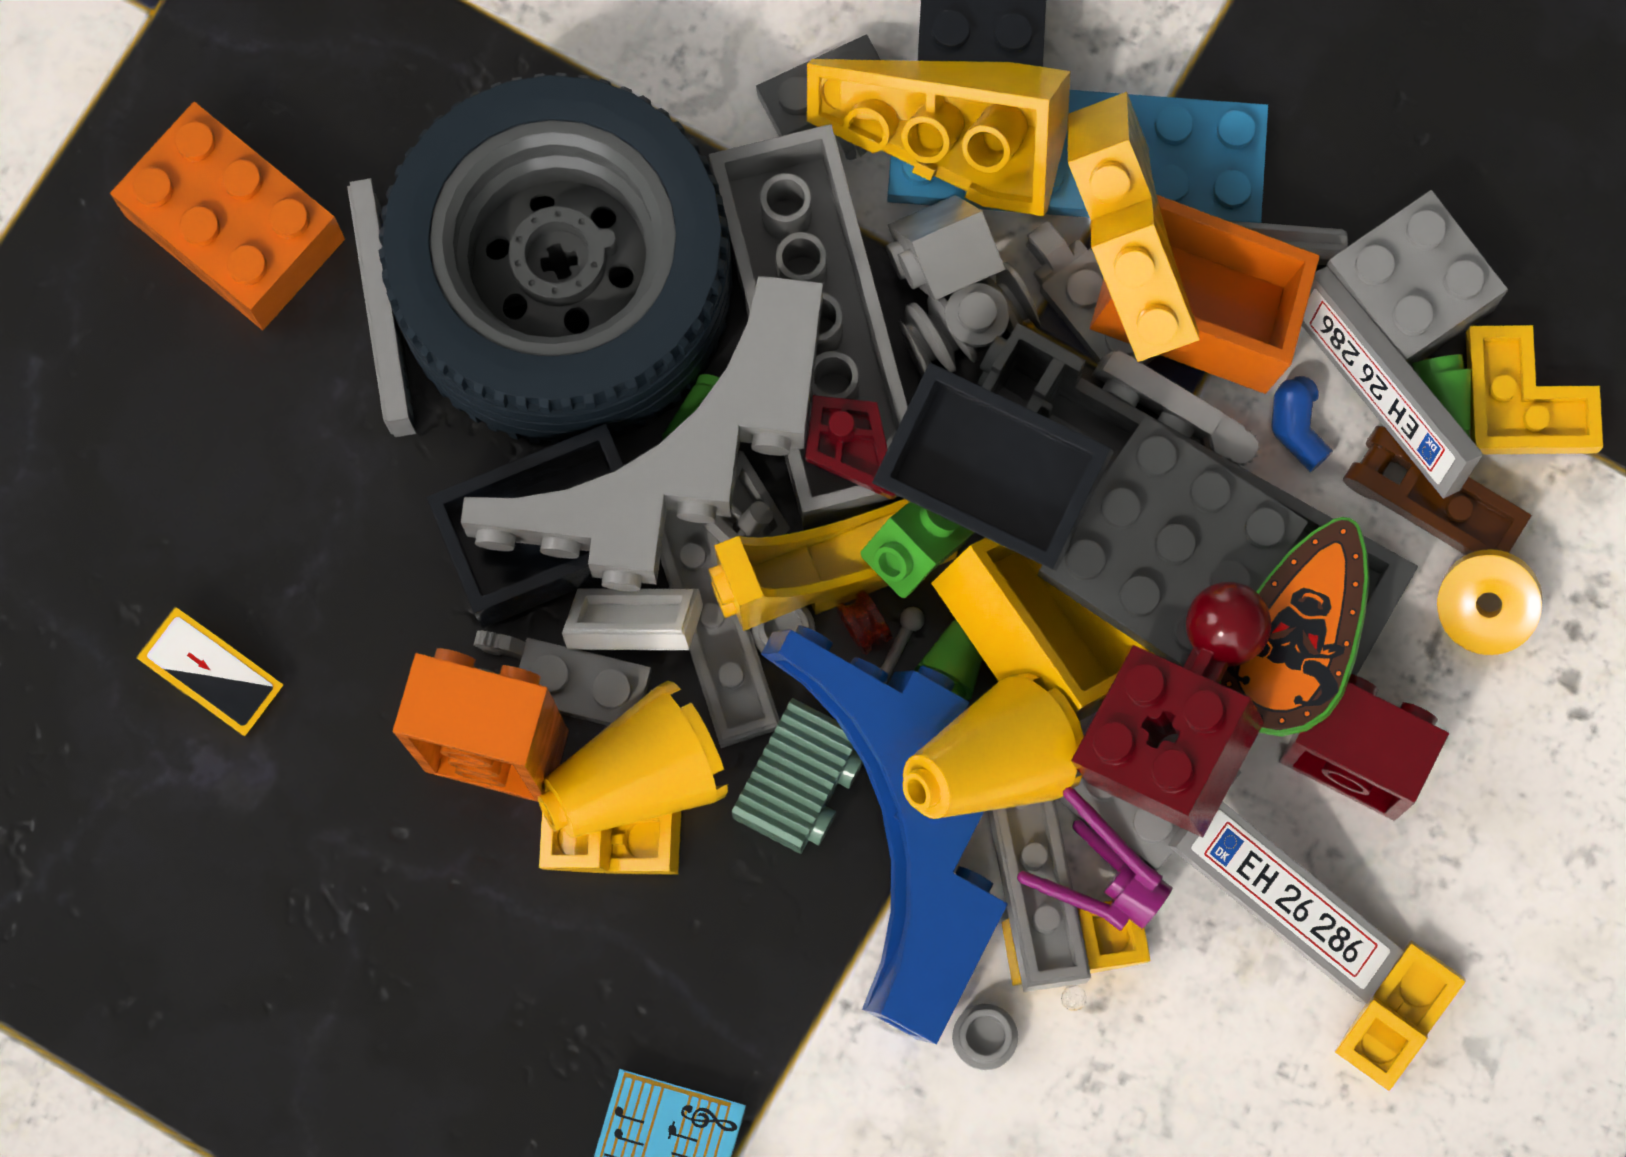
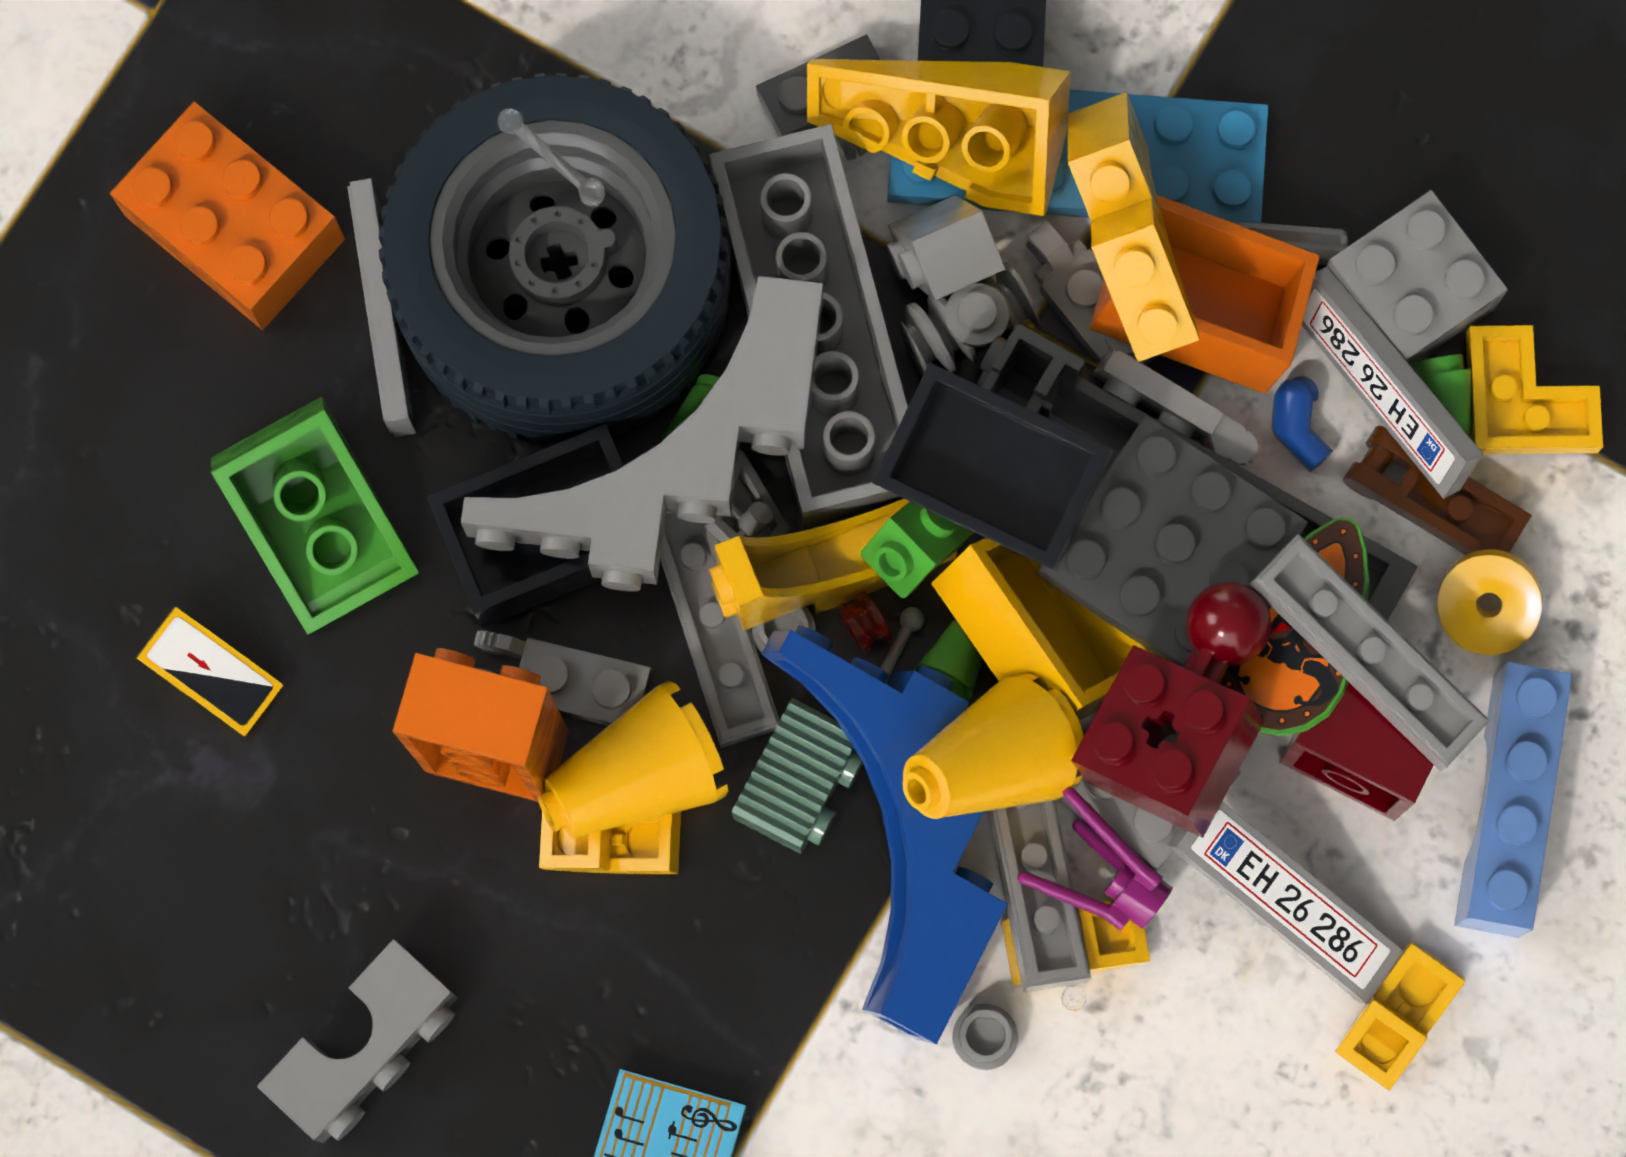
(313, 515): none -> bright green slope
(326, 1092): none -> light grey arch
(590, 189): none -> clear hinge
(633, 619): white tile -> none
(847, 440): dark red piece -> none
(1369, 652): none -> light grey tile
(1514, 817): none -> medium blue arch

